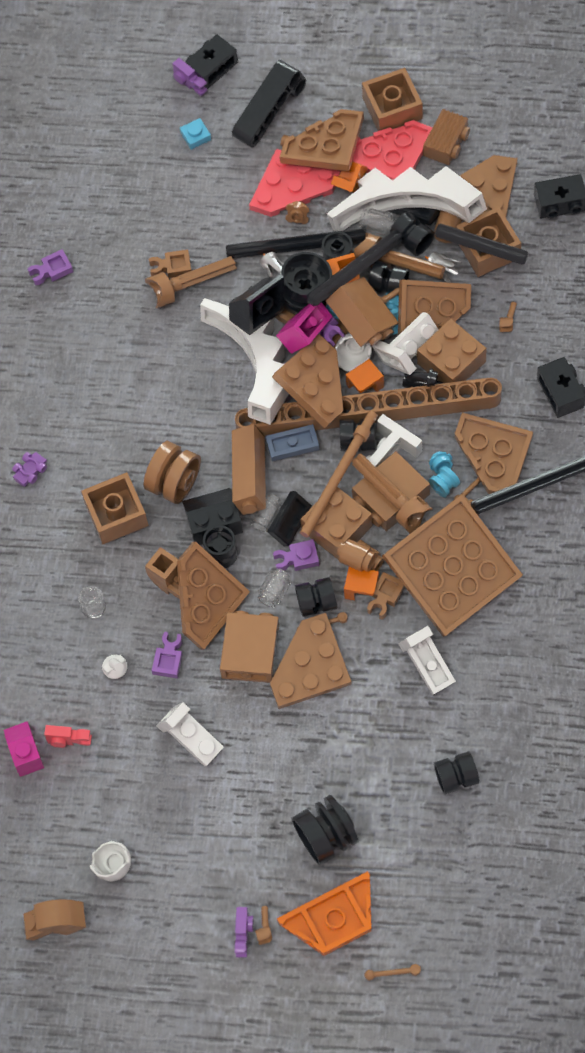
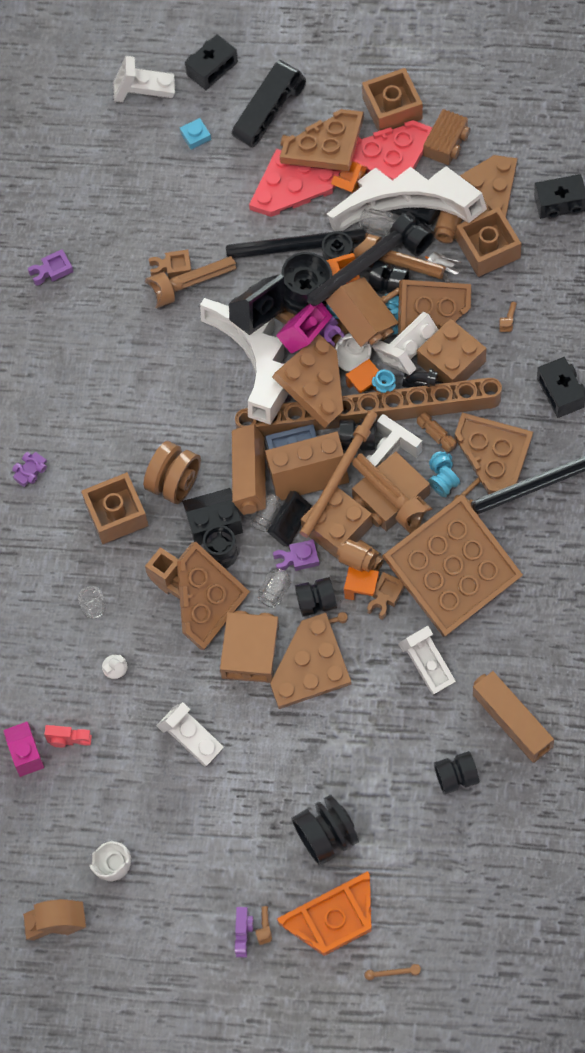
(141, 81): none -> white bracket
(168, 659): medium lavender plate -> none
(186, 75): medium lavender plate -> none
(270, 262): flat silver piece -> none
(297, 212): medium nougat plate -> none
(305, 465): none -> medium nougat slope
(384, 376): none -> medium azure plate
(436, 432): none -> medium nougat axle
(481, 244): black axle -> none
(512, 716): none -> medium nougat brick

